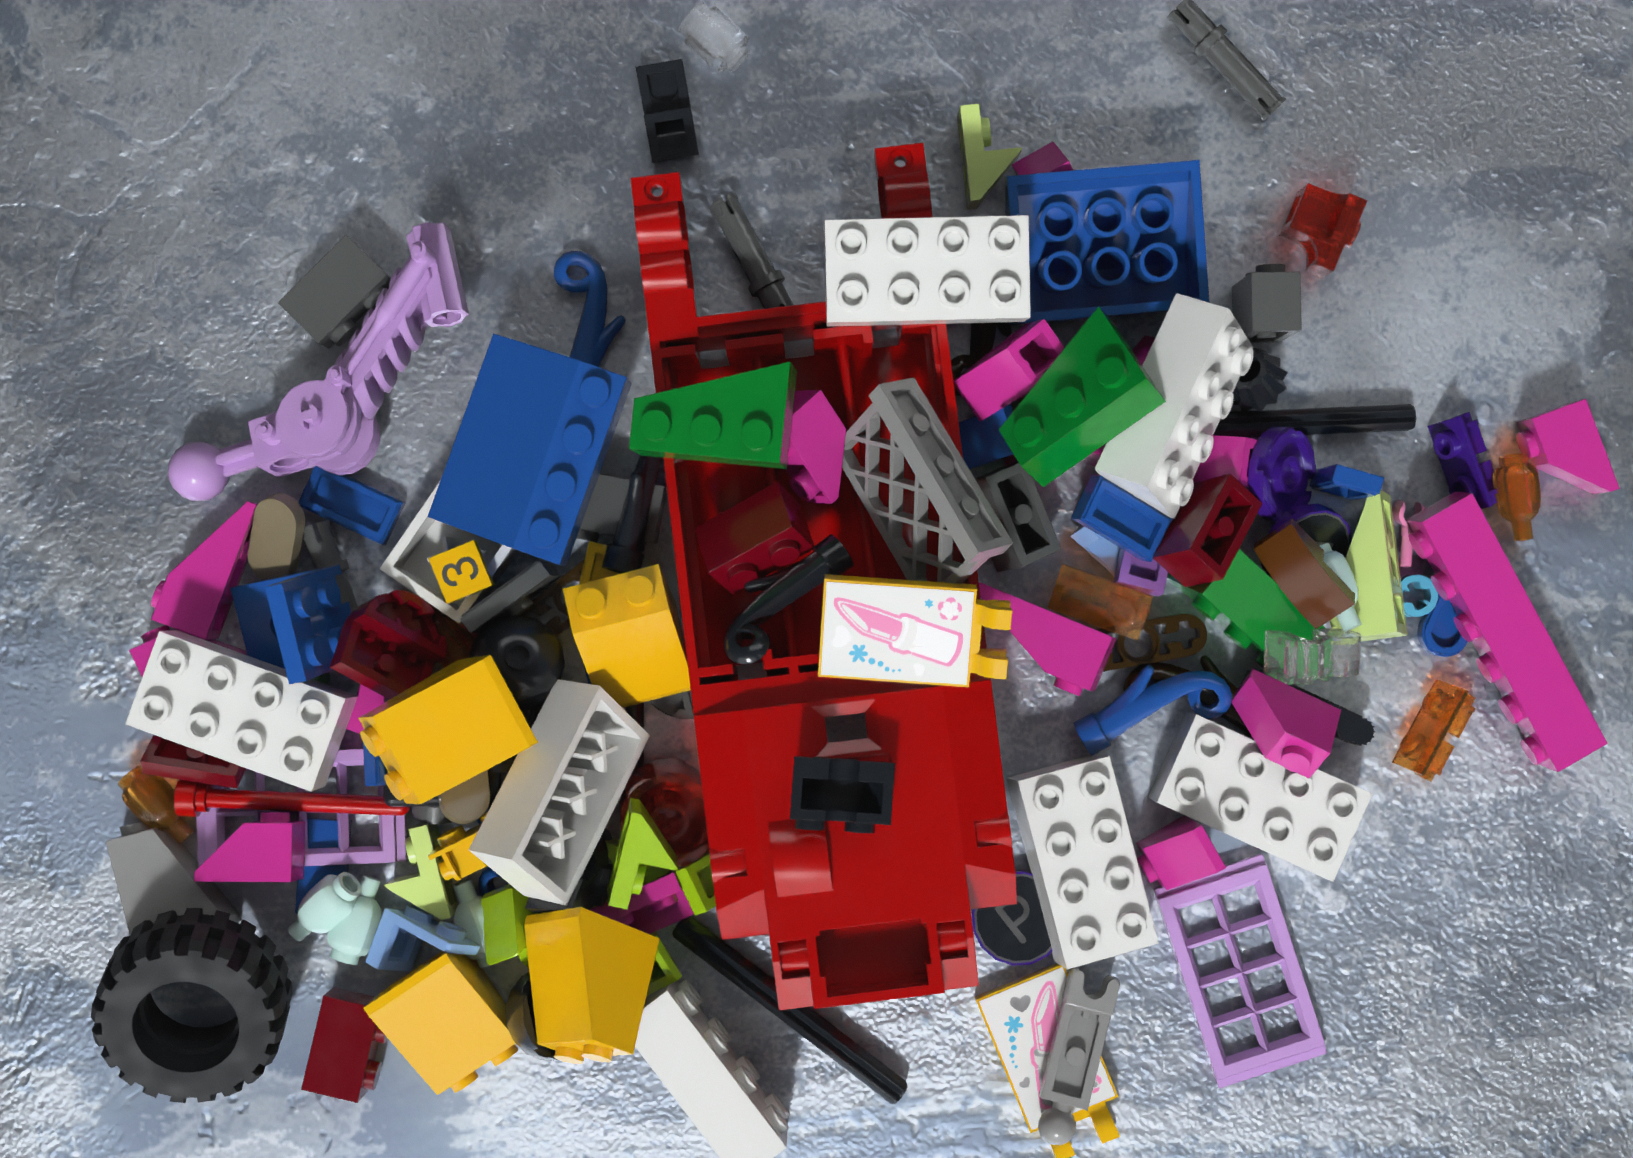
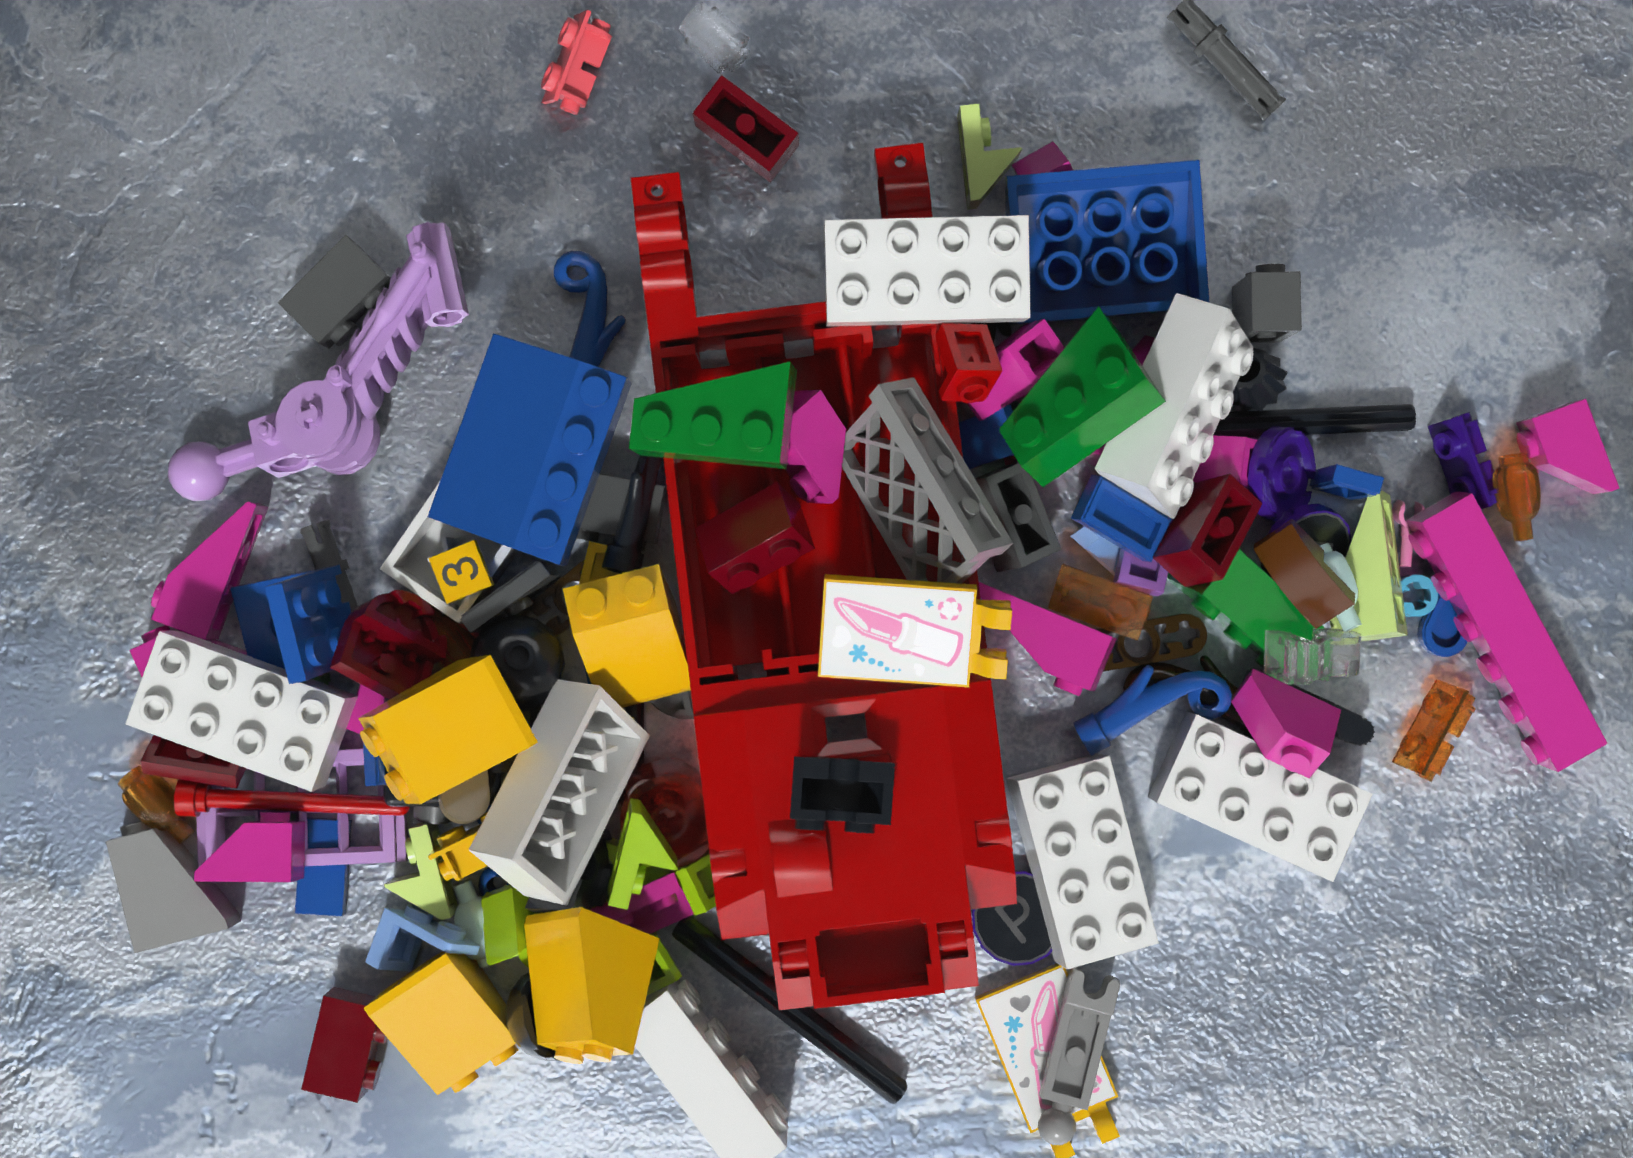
(180, 1057): black tyre -> none
(276, 536): dark tan tile -> none
(326, 905): light aqua plant -> none
(351, 504): blue tile -> none
(356, 932): light aqua plant -> none
(580, 44): none -> coral hinge
(667, 110): black slope -> none
(746, 128): none -> dark red brick
(763, 278): dark grey pin -> none
(777, 593): black plant -> none
(969, 362): none -> red bracket
(1178, 854): dark pink slope -> none
(1266, 1056): lavender piece -> none
(1323, 226): clear red brick -> none

